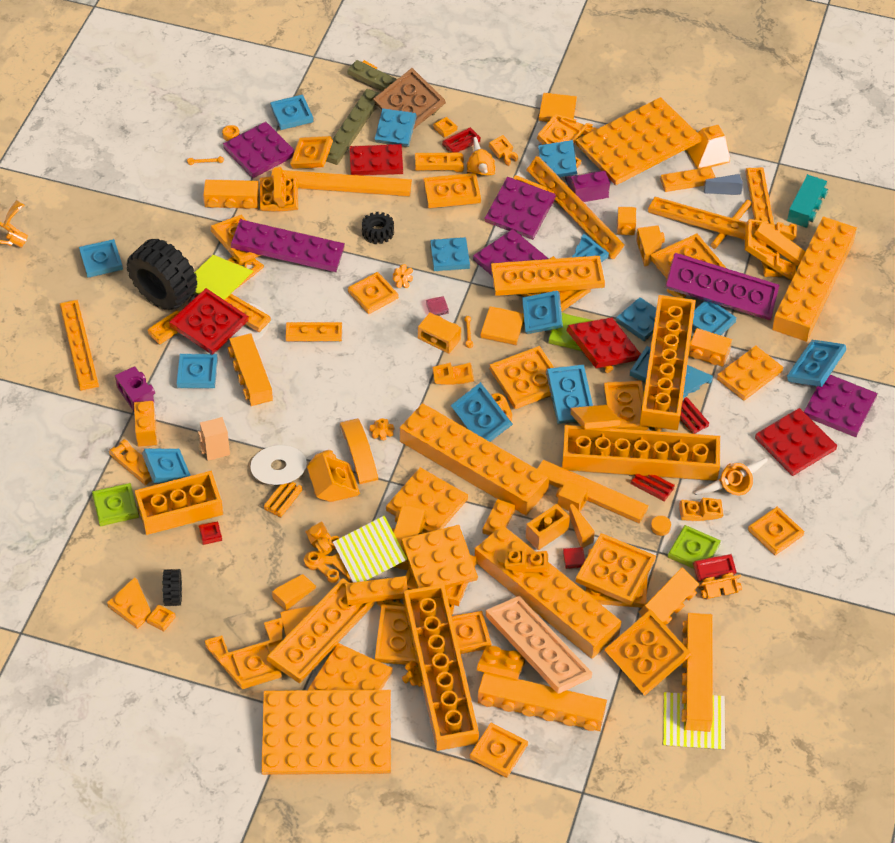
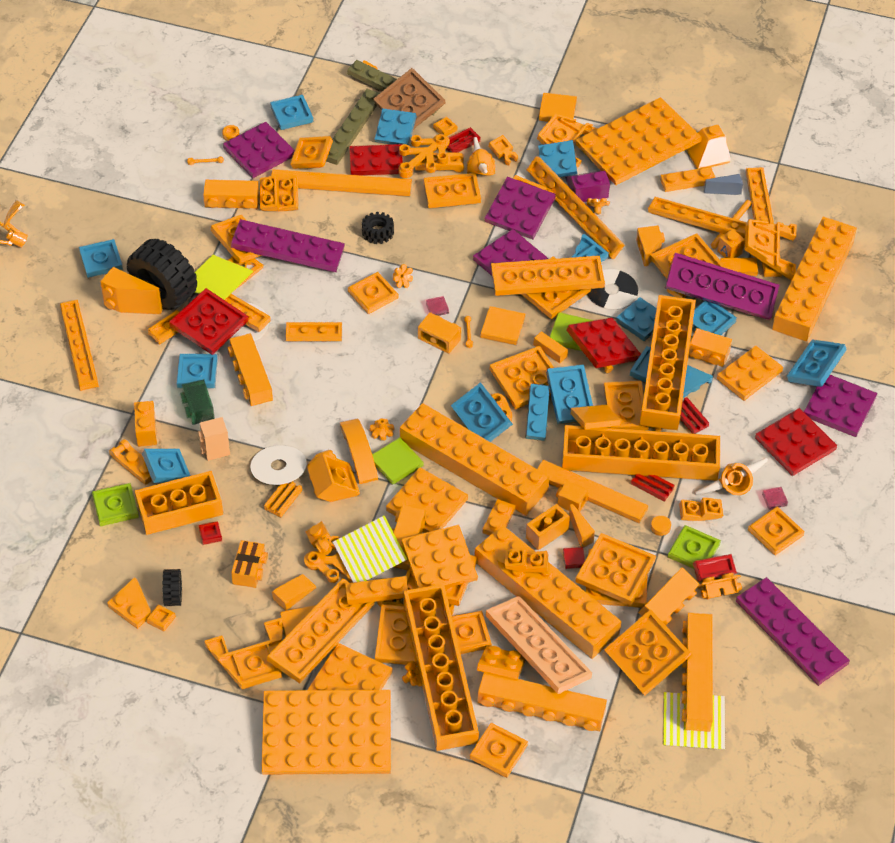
(130, 294): none -> light orange slope
(134, 387): magenta brick -> none
(198, 402): none -> clear green brick
(249, 563): none -> light orange brick
(279, 183): light orange plate -> none
(396, 461): none -> lime tile
(438, 142): none -> light orange plant
(450, 254): dark azure plate -> none
(450, 375): light orange slope -> none
(537, 412): none -> dark azure plate
(542, 312): dark azure plate -> none
(550, 347): none -> light orange piece
(597, 204): none -> light orange plant
(626, 221): light orange brick -> none
(627, 290): none -> sticker
(731, 244): none -> light orange brick
(743, 265): none -> light orange tile
(774, 498): none -> clear pink tile
(780, 243): light orange tile -> none
(792, 631): none -> magenta plate
(807, 201): teal brick -> none

